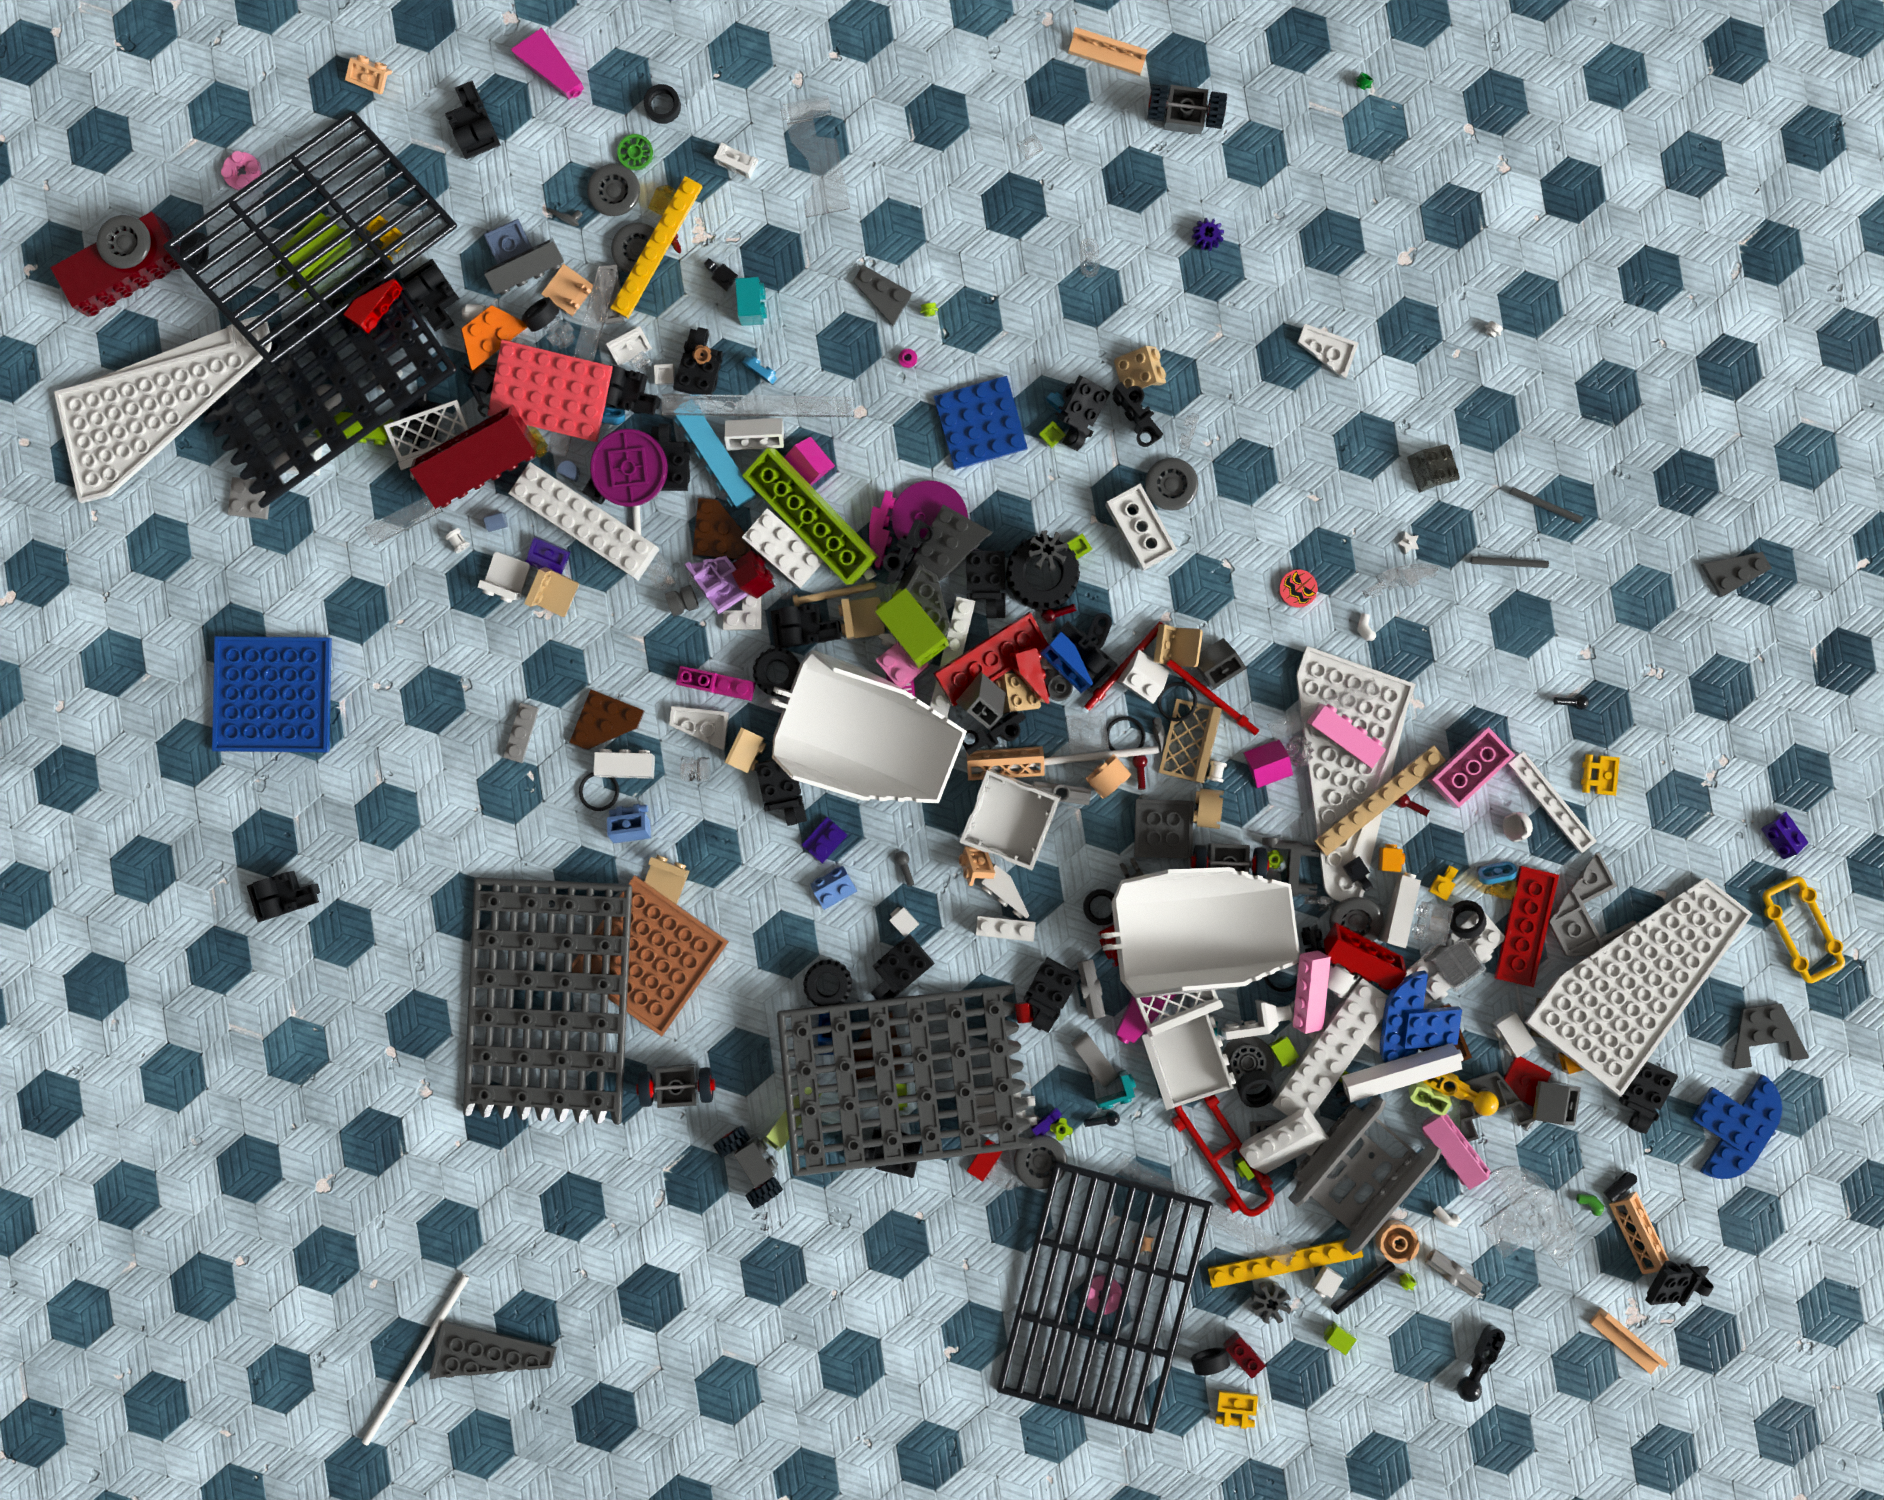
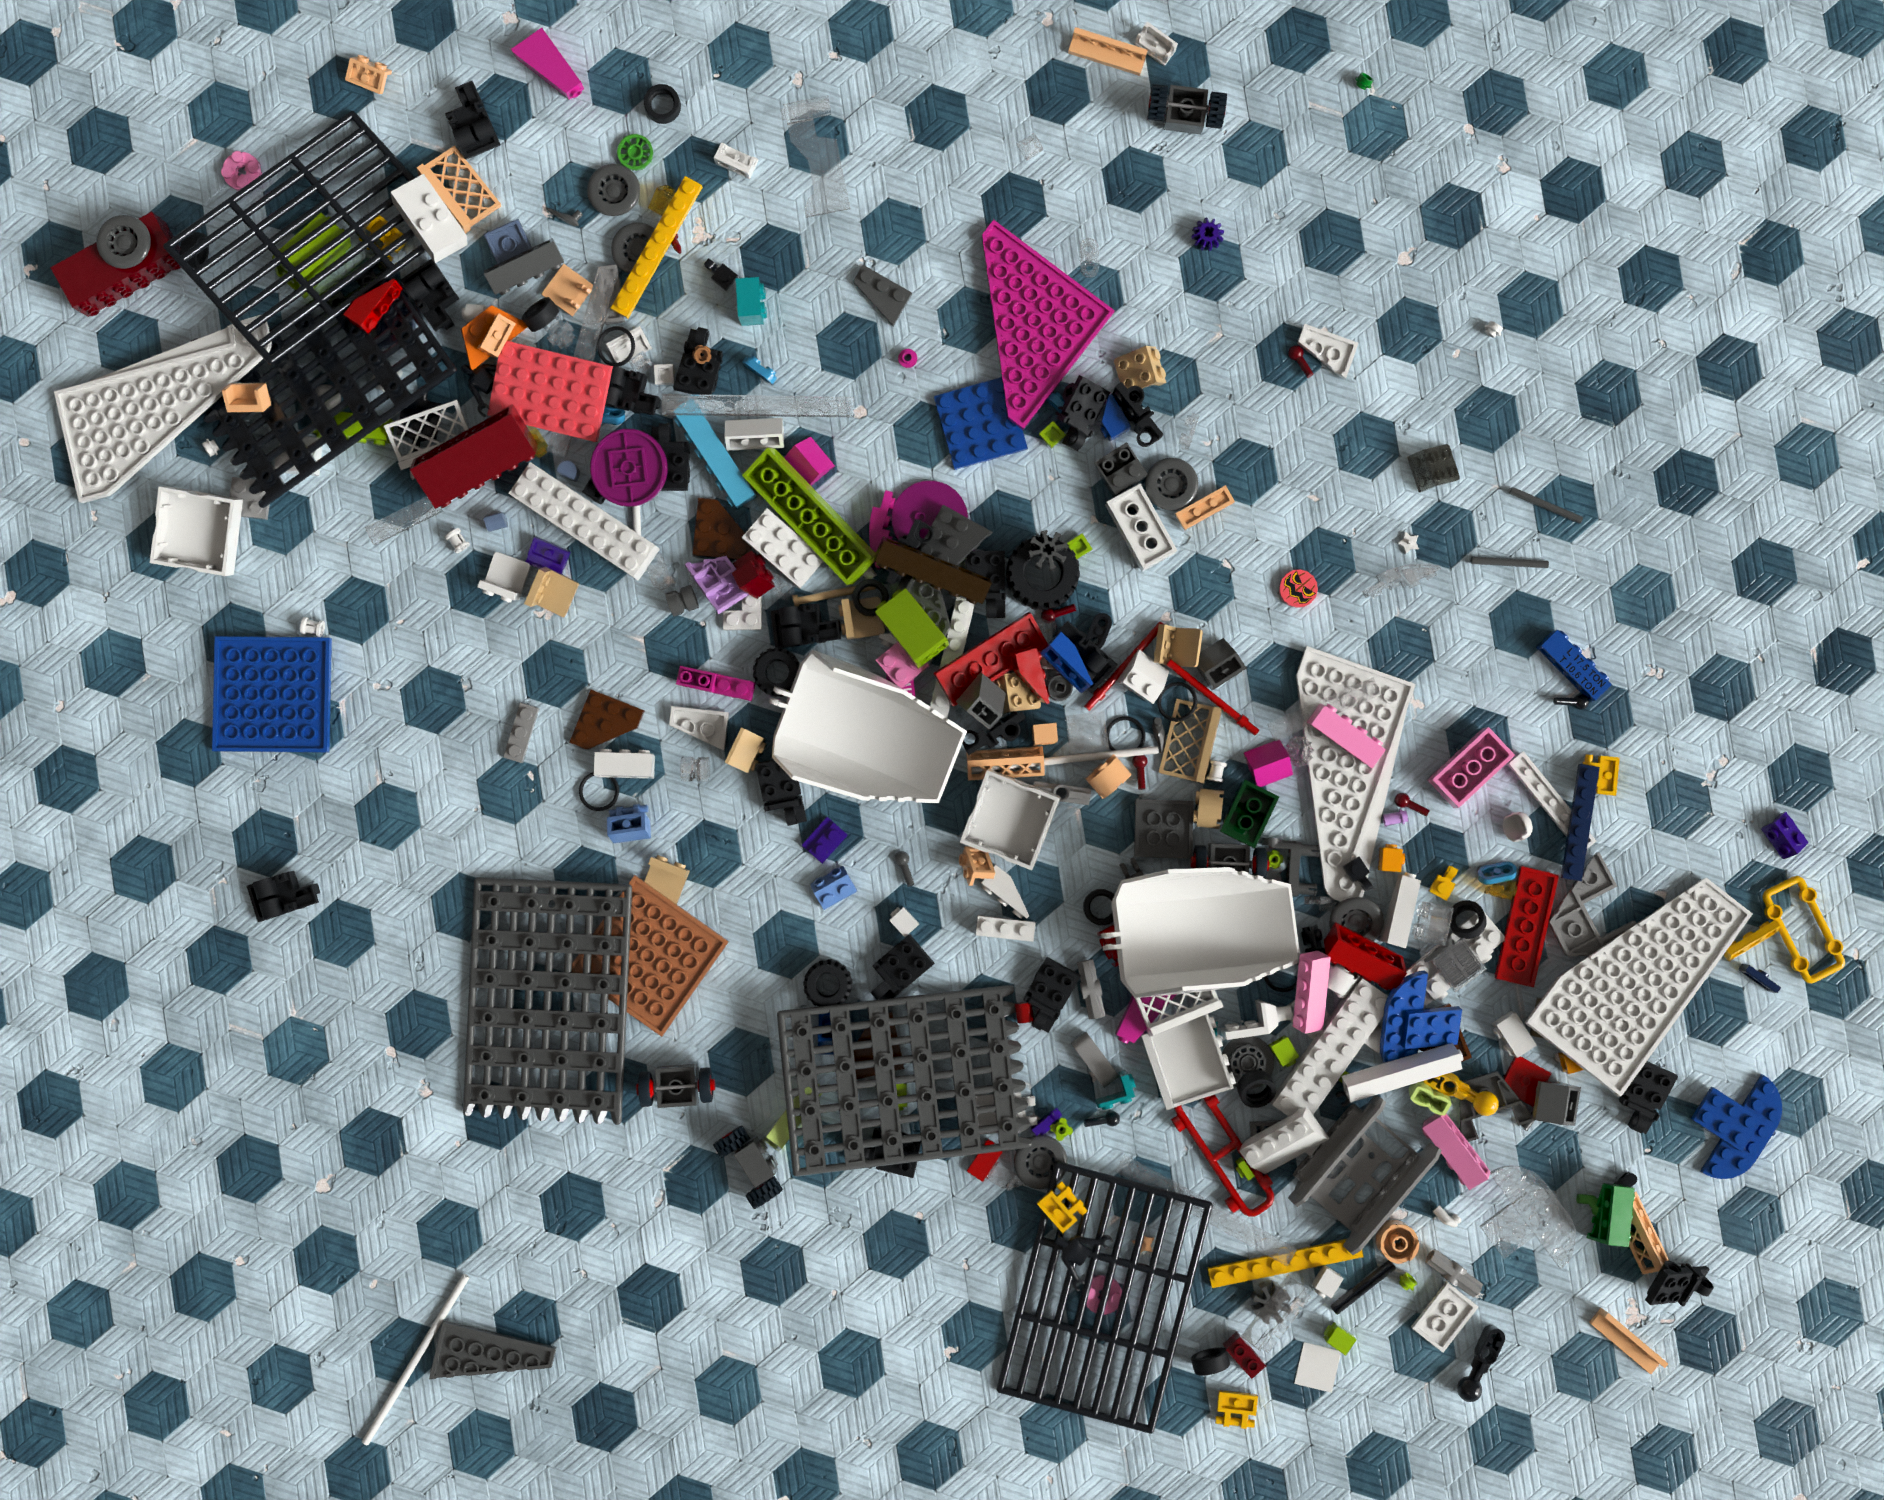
(196, 530): none -> white tile
(210, 447): none -> white plate
(246, 397): none -> light nougat panel
(312, 627): none -> white bush
(429, 218): none -> white brick
(444, 193): none -> light nougat fence
(496, 336): none -> light nougat panel
(600, 342): none -> black tyre
(868, 583): none -> black tyre
(928, 309): lime plate -> none
(932, 570): none -> dark brown brick
(1039, 321): none -> dark pink plate
(1044, 734): none -> light nougat panel
(1057, 1210): none -> yellow plate
(1077, 1252): none -> black piece
(1113, 420): none -> blue slope
(1120, 470): none -> dark grey slope
(1157, 43): none -> white hinge
(1205, 508): none -> light nougat plate
(1249, 813): none -> dark green slope
(1275, 1311): none -> clear windscreen
(1296, 354): none -> dark red bar
(1317, 1367): none -> white sticker
(1363, 628): white arm -> none
(1379, 800): tan plate -> none
(1395, 818): none -> lavender pin
(1444, 1316): none -> white plate
(1574, 665): none -> blue brick
(1580, 822): none -> dark blue plate
(1614, 1215): none -> wedge
(1734, 572): dark grey wing -> none
(1752, 939): none -> yellow plate
(1760, 978): none -> dark blue plate
(1765, 1026): dark grey wing -> none

